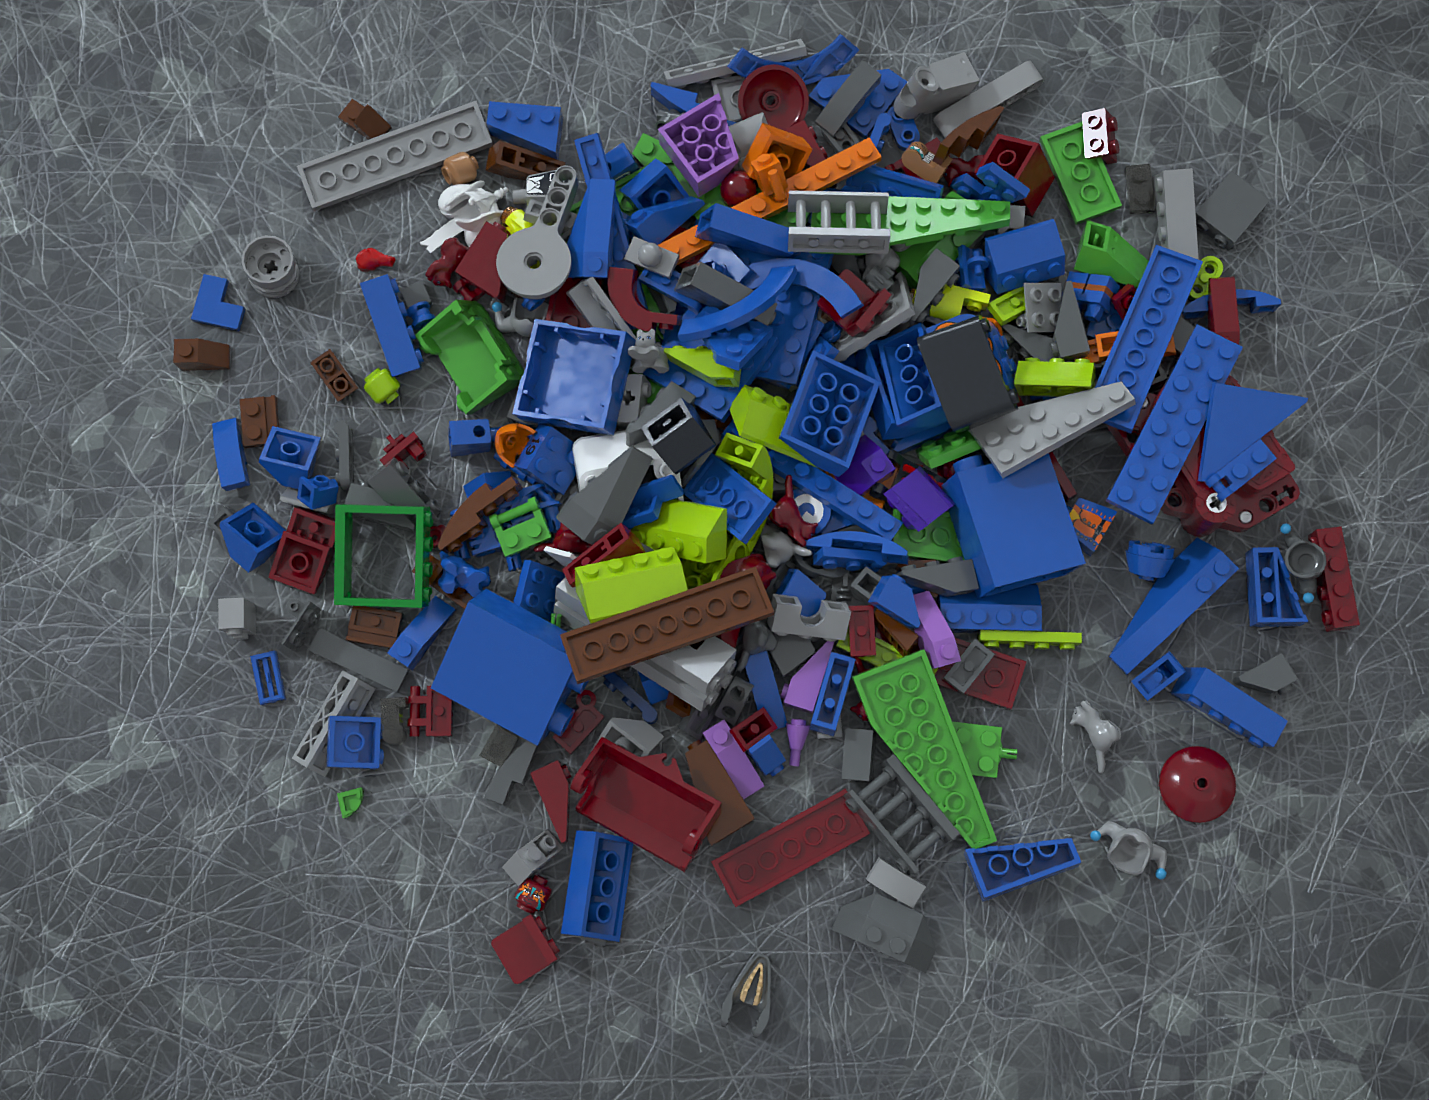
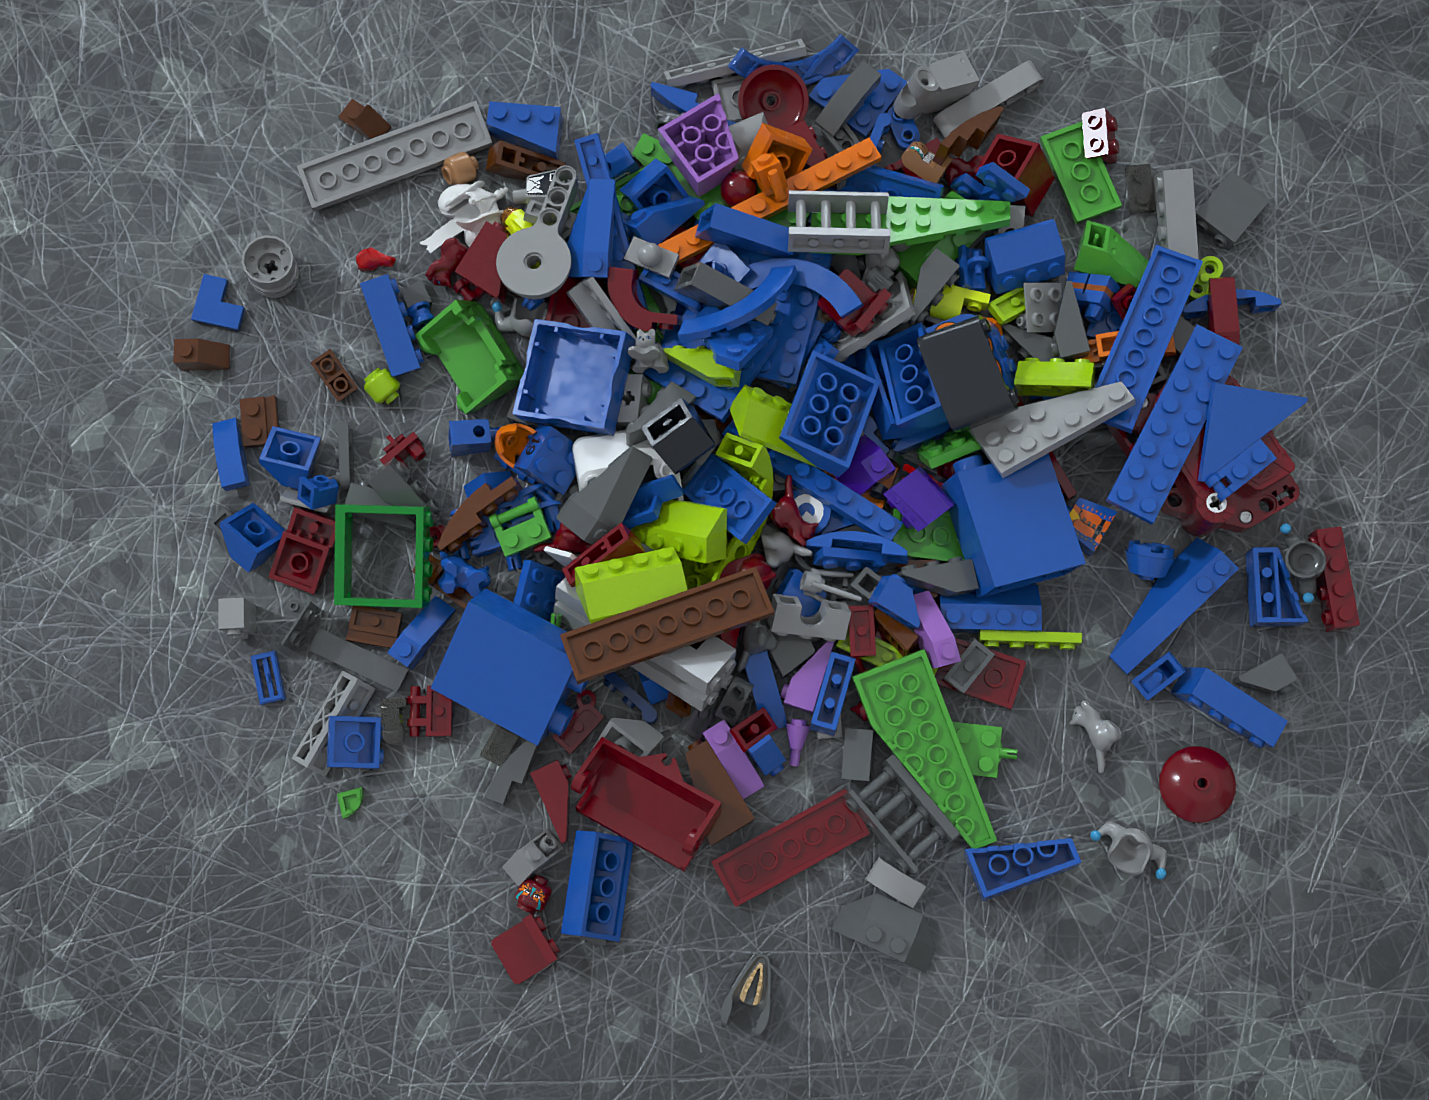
(812, 583): none -> light grey plant

